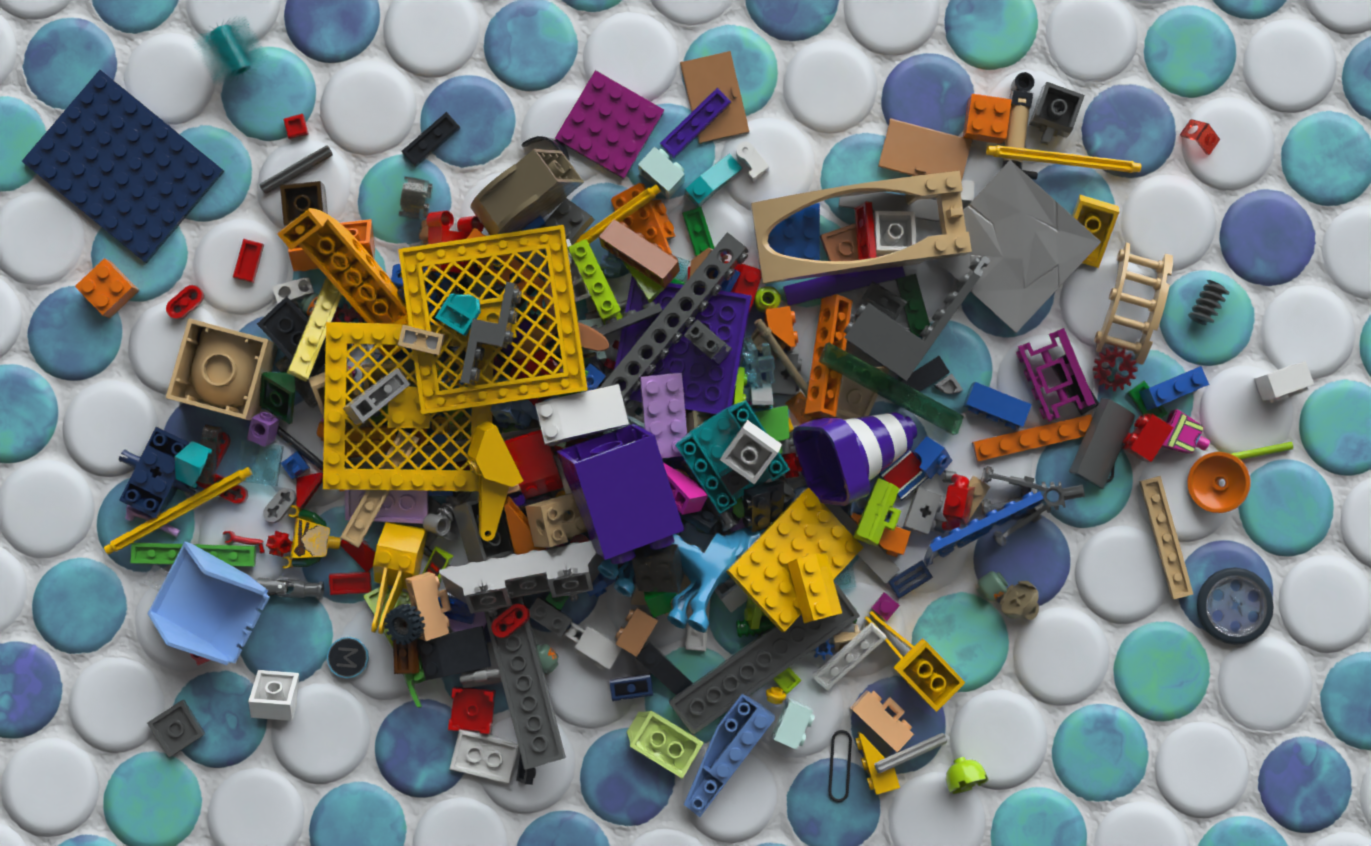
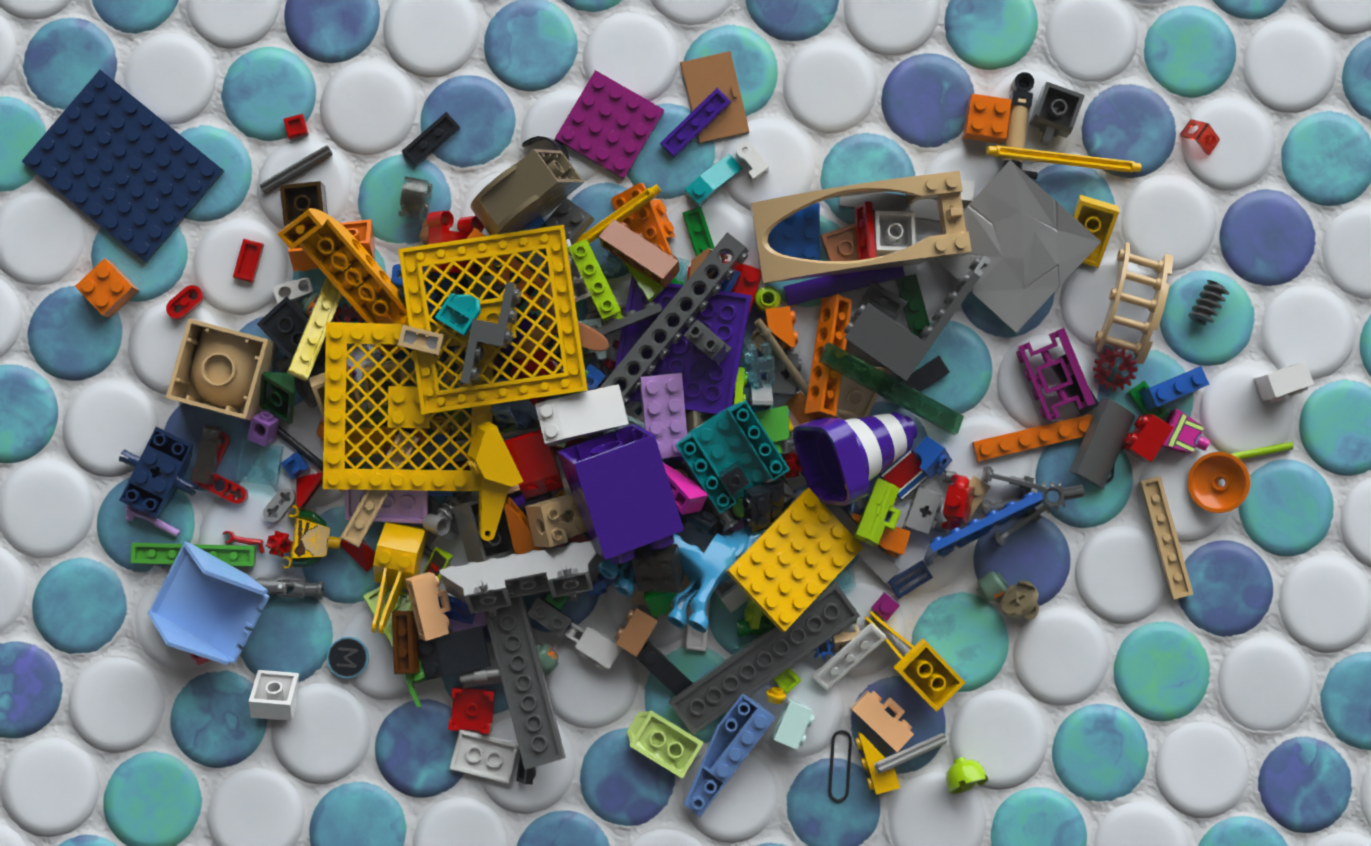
(176, 728): dark grey plate -> none
(177, 511): yellow piece -> none
(190, 463): teal slope -> none
(230, 50): teal piece -> none
(350, 583): red tile -> none
(376, 396): light grey slope -> none
(395, 621): black bush -> none
(511, 620): red plate -> none
(631, 687): dark blue brick -> none
(661, 171): light aqua brick -> none
(751, 452): white brick -> none
(814, 587): yellow slope -> none
(923, 150): medium nougat container -> none
(949, 385): light grey tile -> none
(997, 406): blue brick -> none
(1262, 606): wedge -> none

